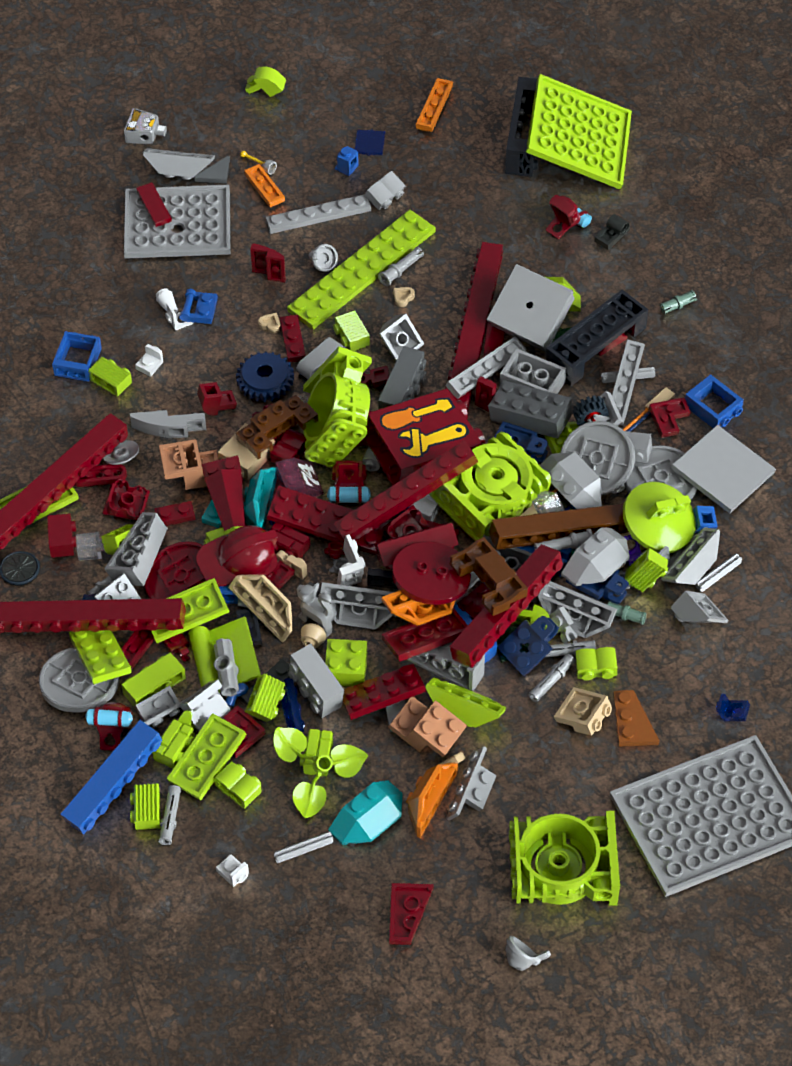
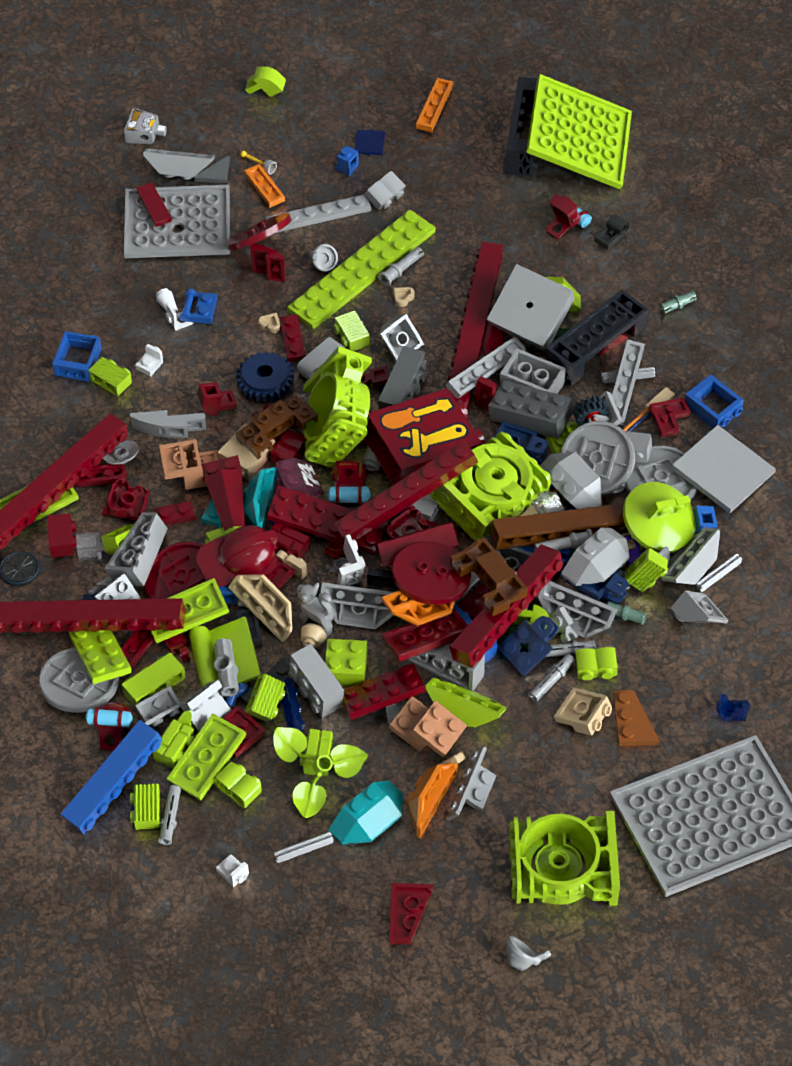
(258, 231): none -> dark red plate

